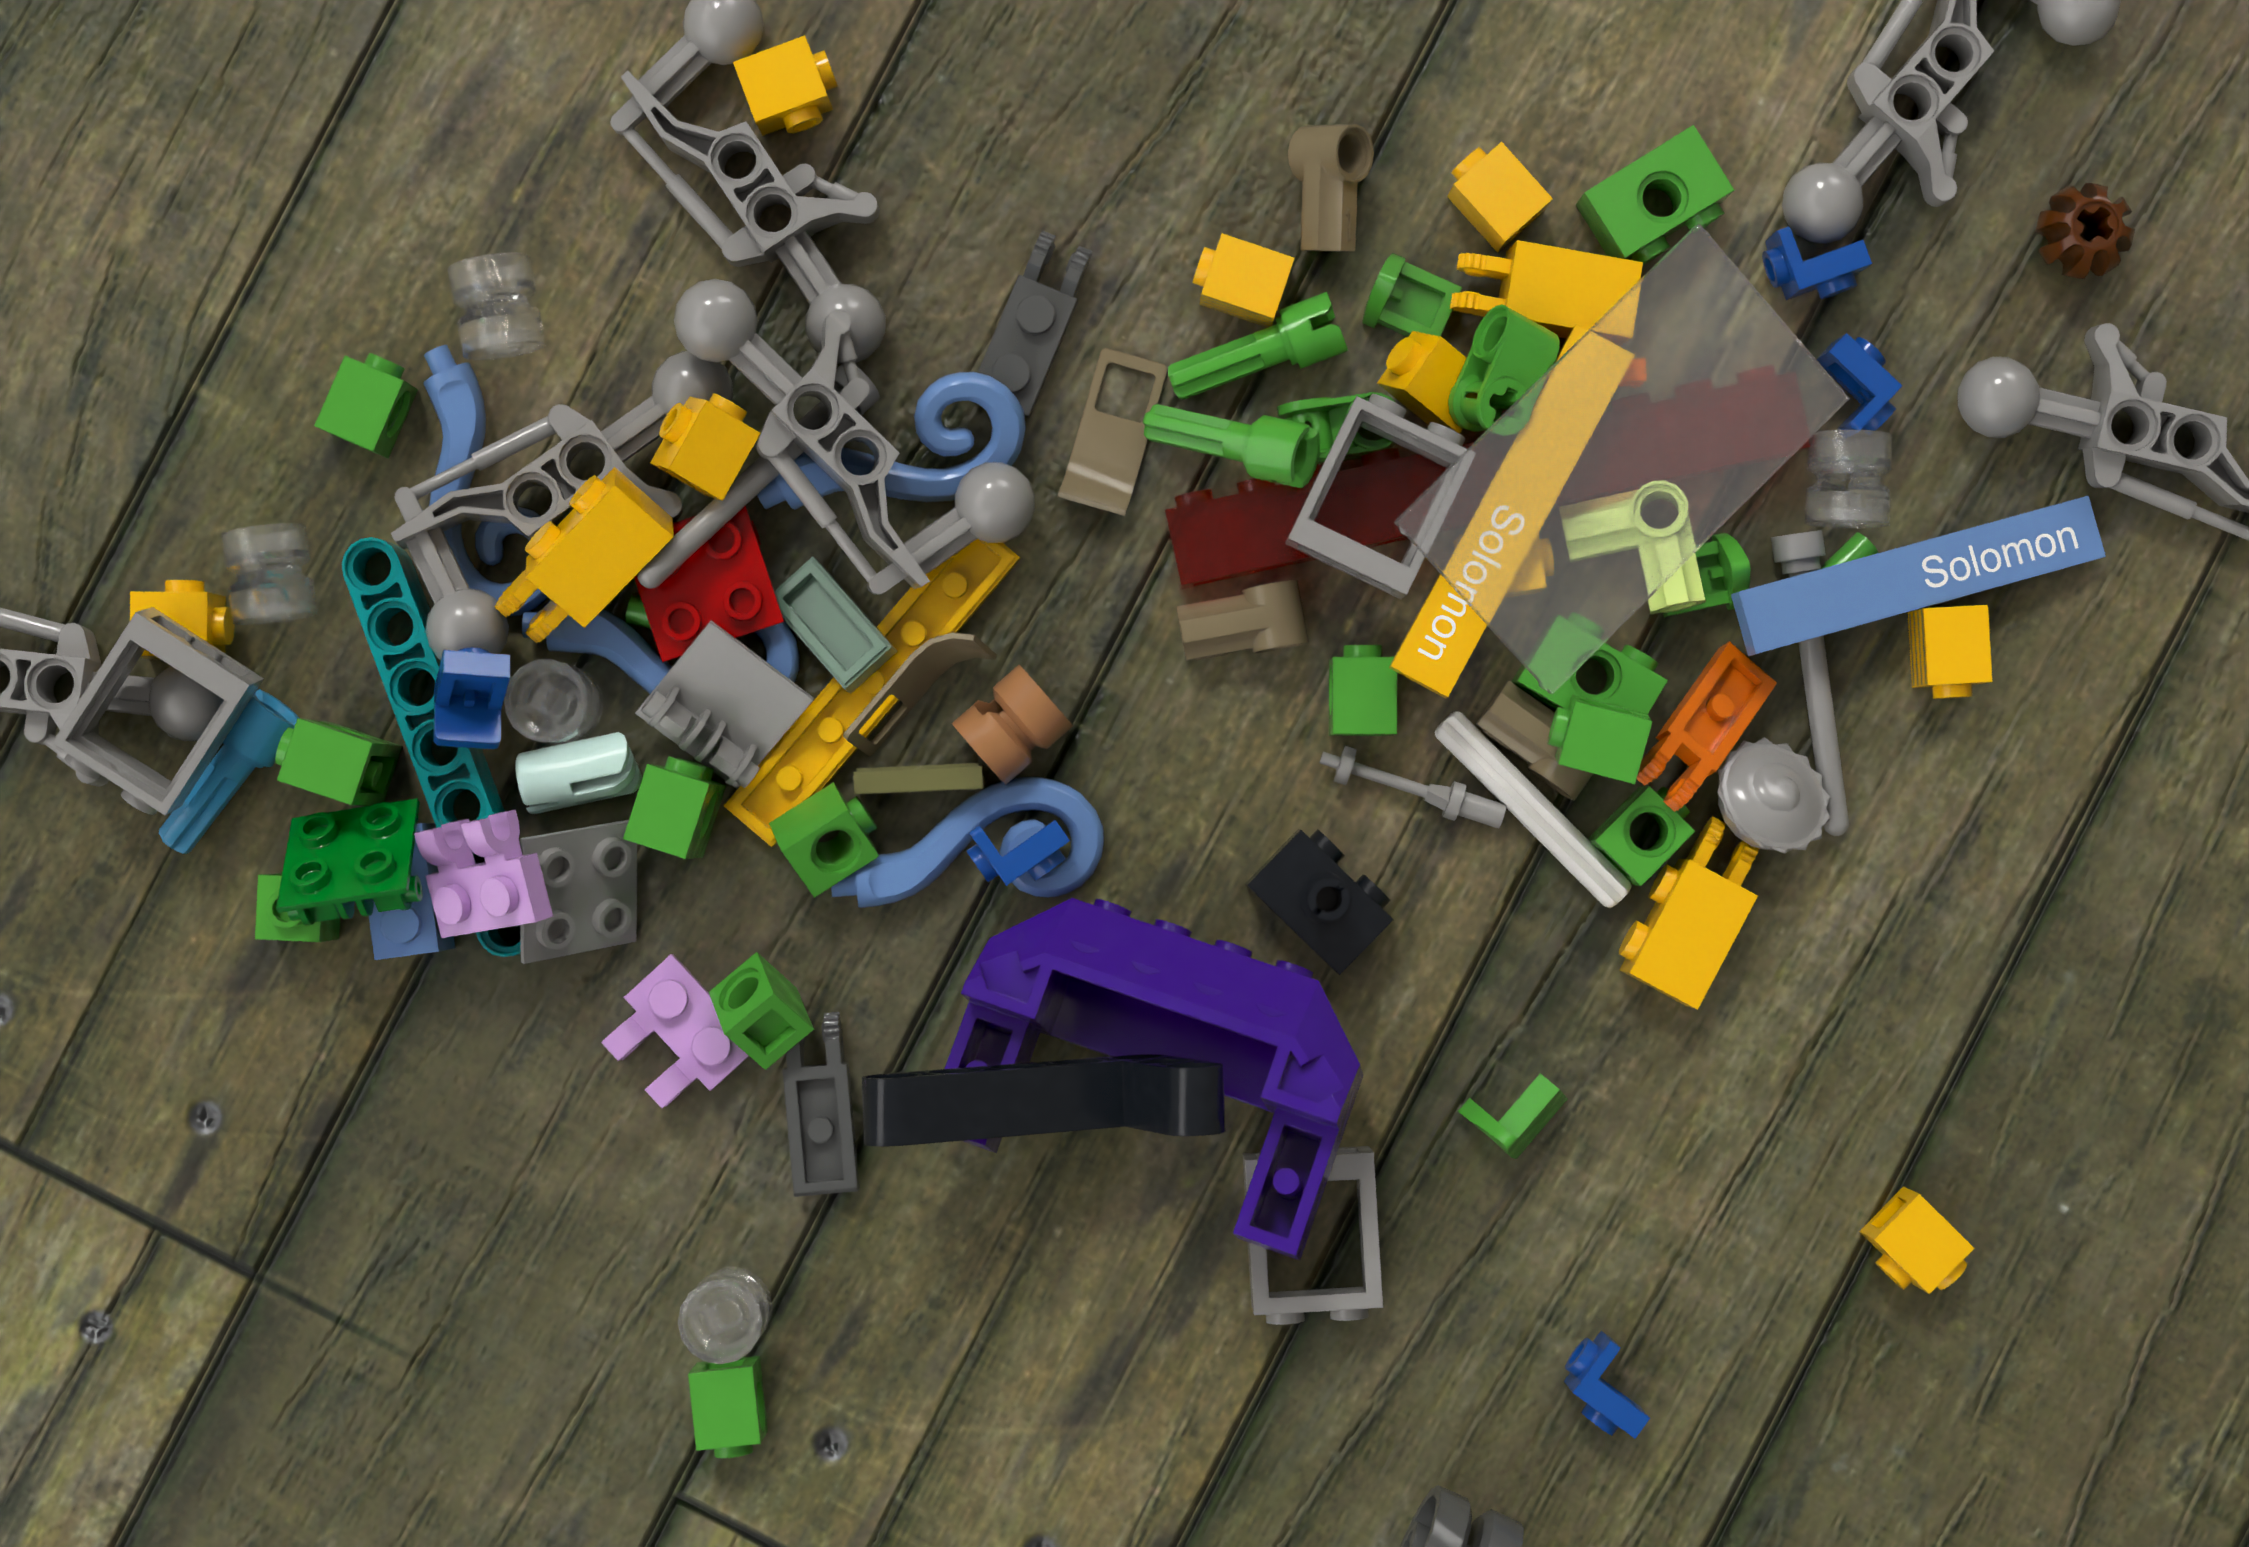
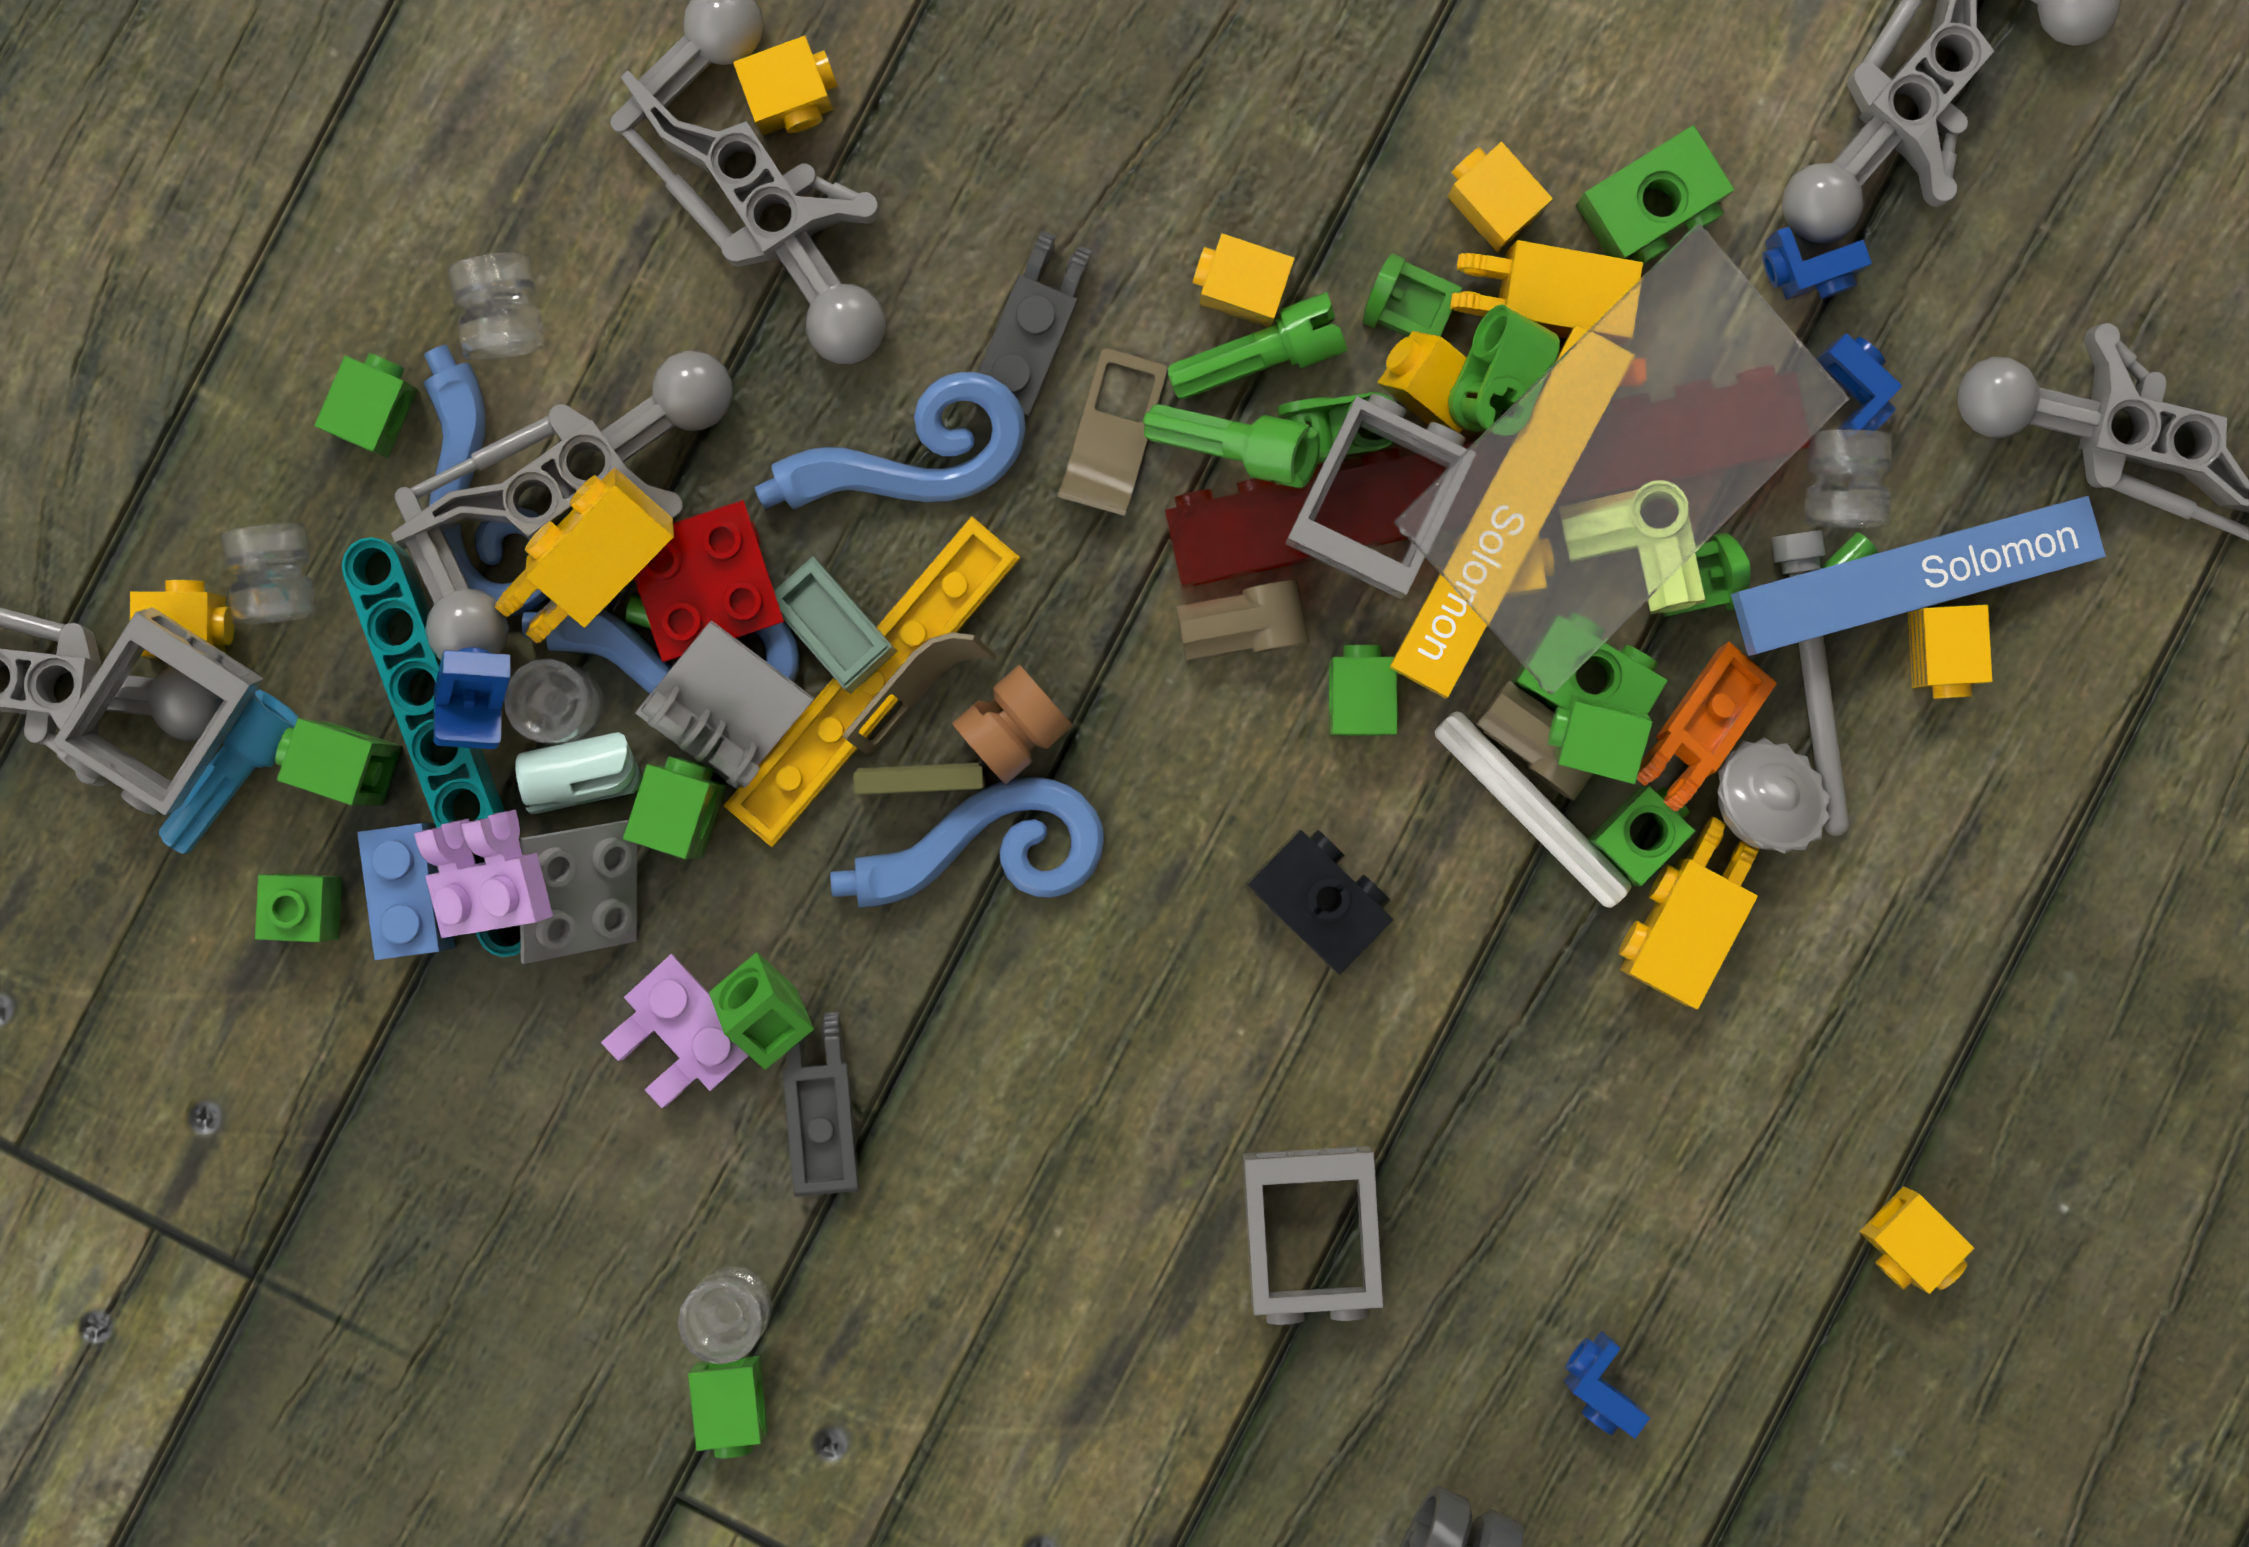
(350, 858): green hinge -> none
(705, 444): yellow brick -> none
(741, 492): light grey piece -> none
(829, 862): bright green brick -> none
(991, 501): light grey piece -> none
(1036, 854): blue bracket -> none
(1044, 1097): black beam -> none
(1155, 990): dark purple wedge -> none
(1330, 165): dark tan piece -> none
(1452, 800): light grey piece -> none
(1522, 1120): bright green tile -> none
(2104, 234): reddish brown piece -> none

